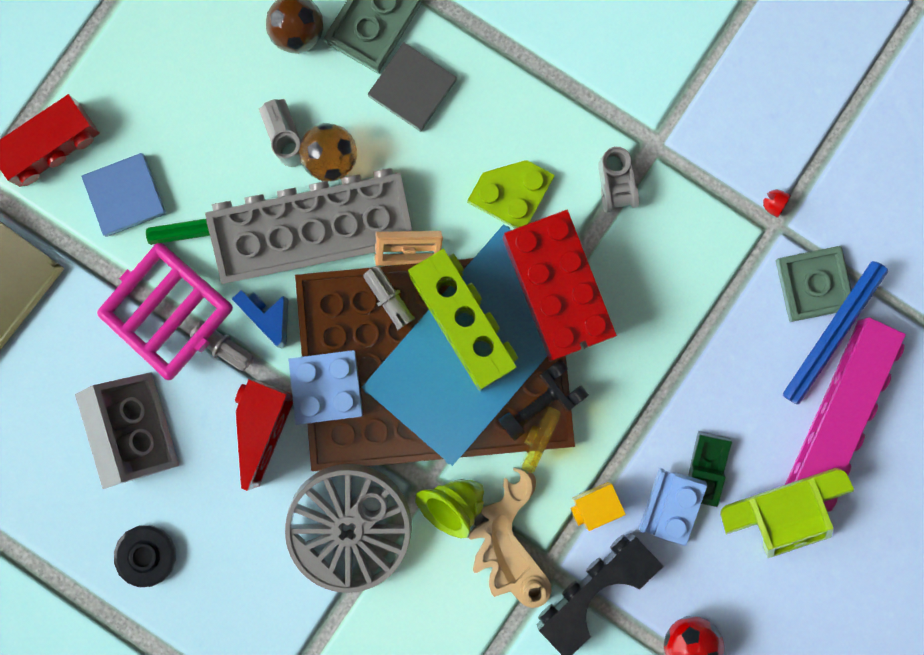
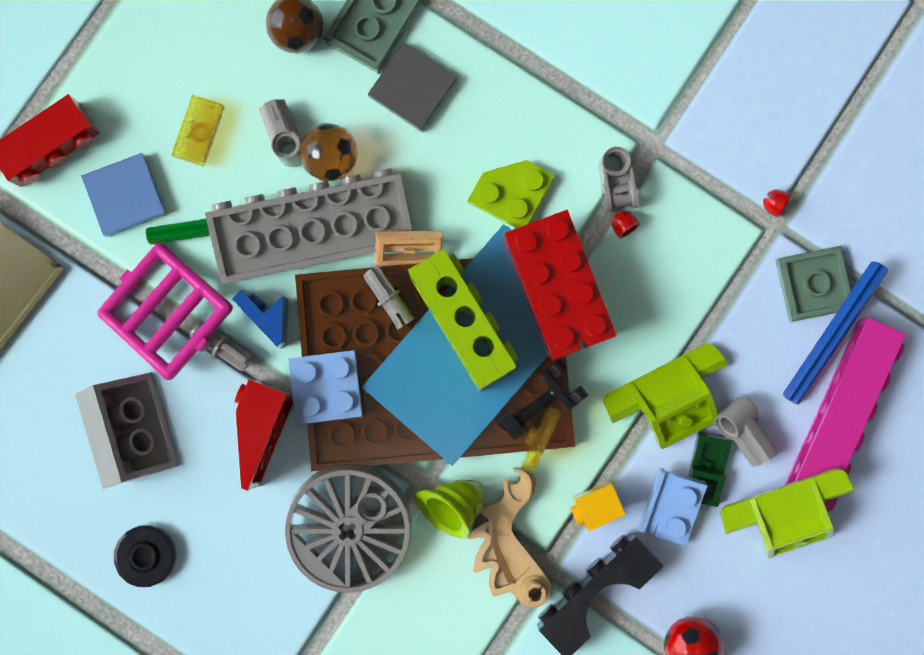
(198, 130): none -> clear yellow plate
(624, 223): none -> red hinge
(671, 396): none -> lime plate
(740, 424): none -> light grey piece

